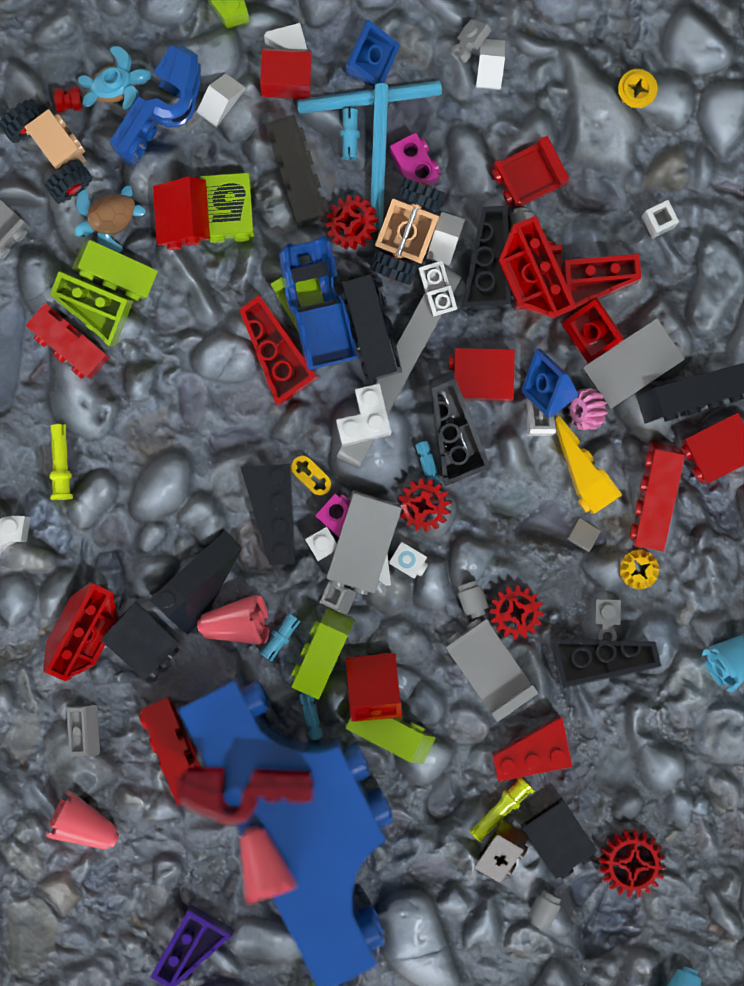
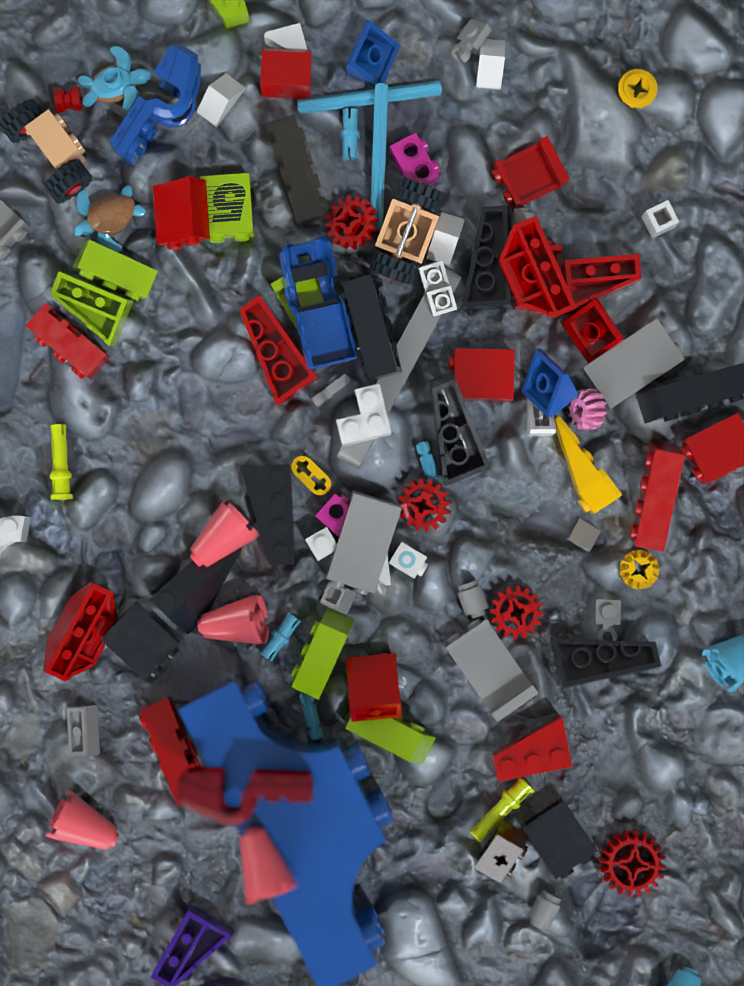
(222, 535): none -> coral cone
(336, 385): none -> light grey plate

